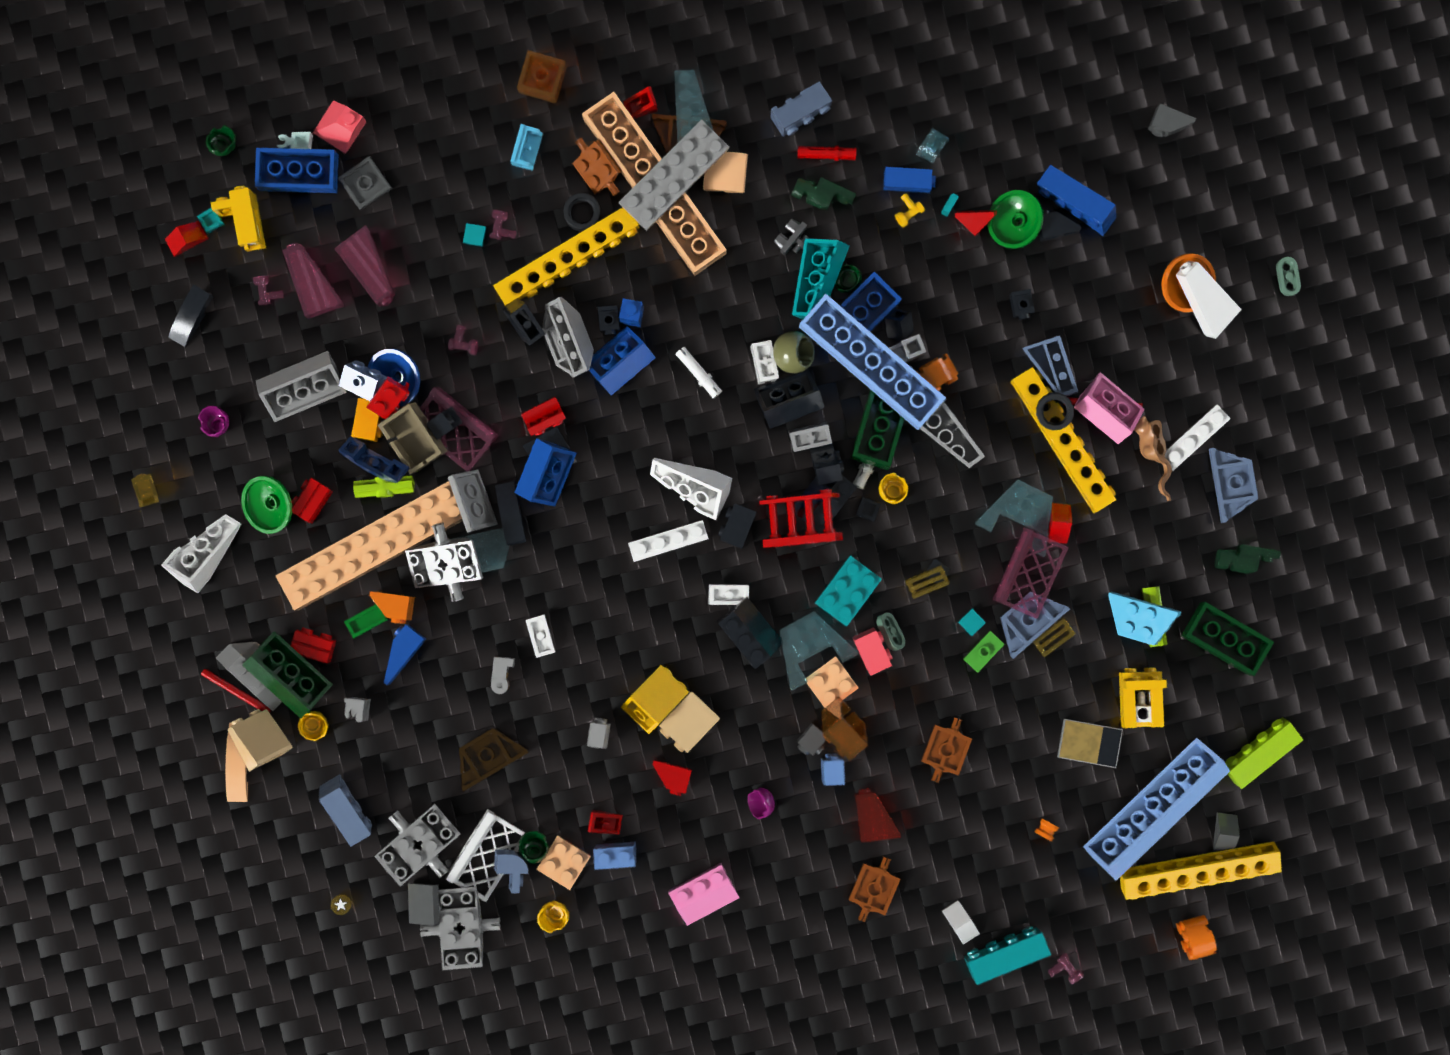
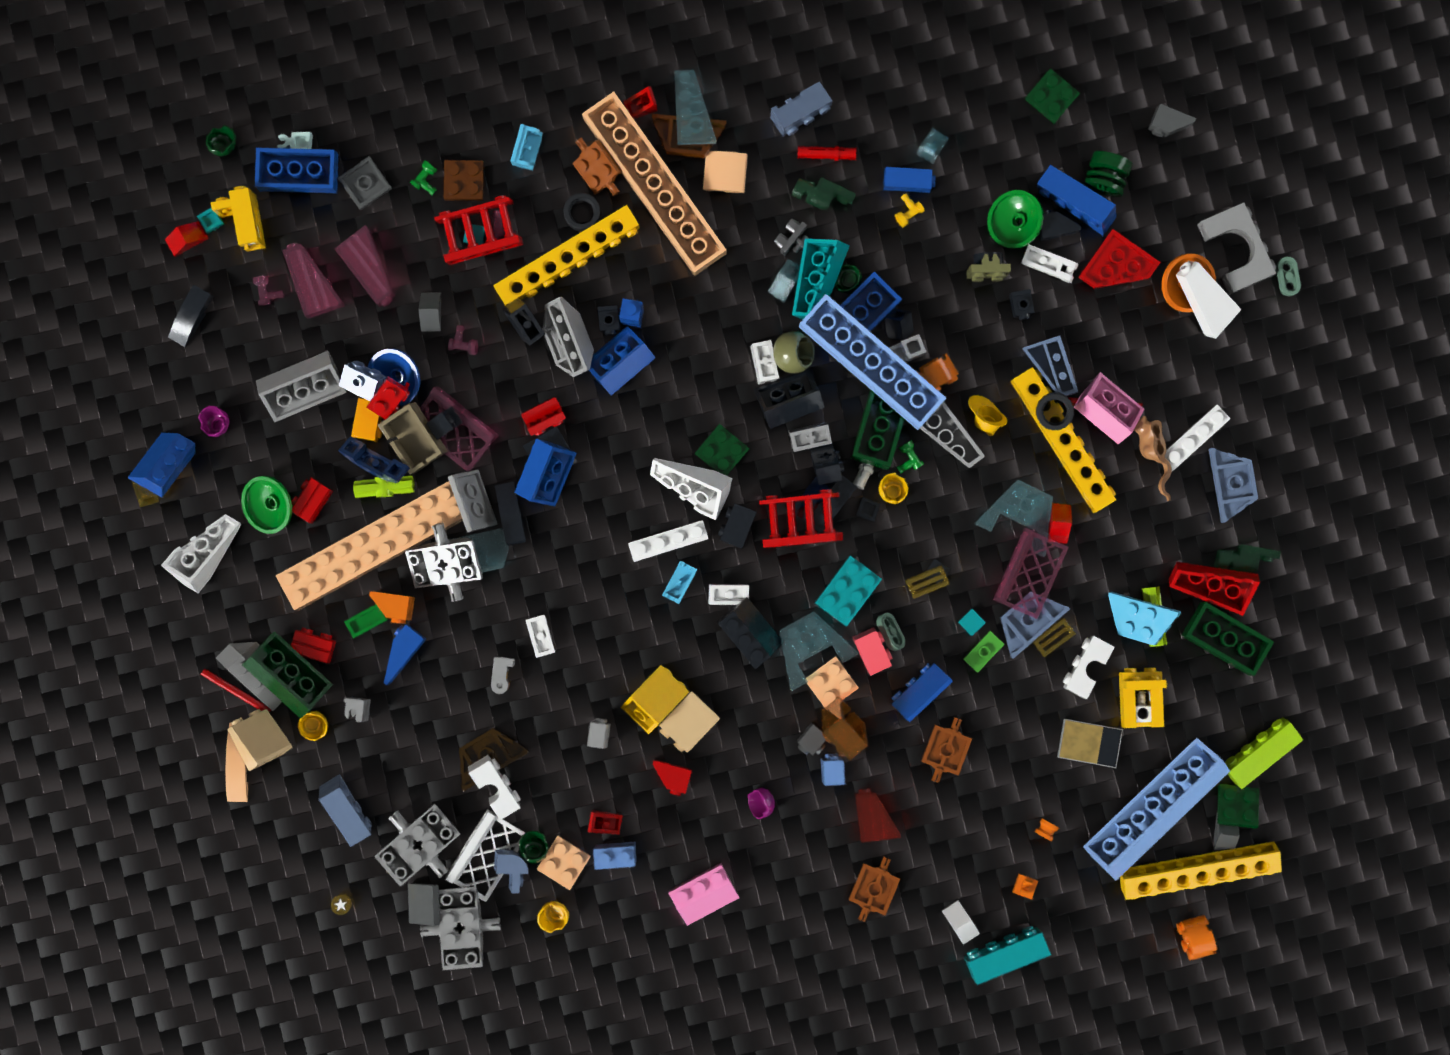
(163, 463): none -> blue slope
(340, 126): coral slope -> none
(420, 179): none -> green piece
(430, 312): none -> dark grey slope
(463, 180): none -> reddish brown plate
(487, 772): none -> white arch
(492, 244): none -> red fence
(542, 76): clear orange brick -> none
(673, 174): light grey plate -> none
(679, 582): none -> medium azure hinge
(699, 373): white pin -> none
(722, 450): none -> dark green plate
(785, 281): none -> clear light blue slope
(913, 461): none -> green piece
(920, 691): none -> blue slope
(949, 204): teal tile -> none
(975, 220): red slope -> none
(987, 415): none -> yellow piece
(988, 266): none -> olive piece
(1025, 886): none -> orange tile
(1049, 263): none -> white plate
(1052, 96): none -> dark green plate
(1064, 963): clear pink piece -> none
(1093, 650): none -> white arch
(1108, 173): none -> dark green wheel
(1118, 263): none -> red plate
(1215, 585): none -> red wedge
(1238, 806): none -> dark green plate
(1239, 221): none -> light grey arch

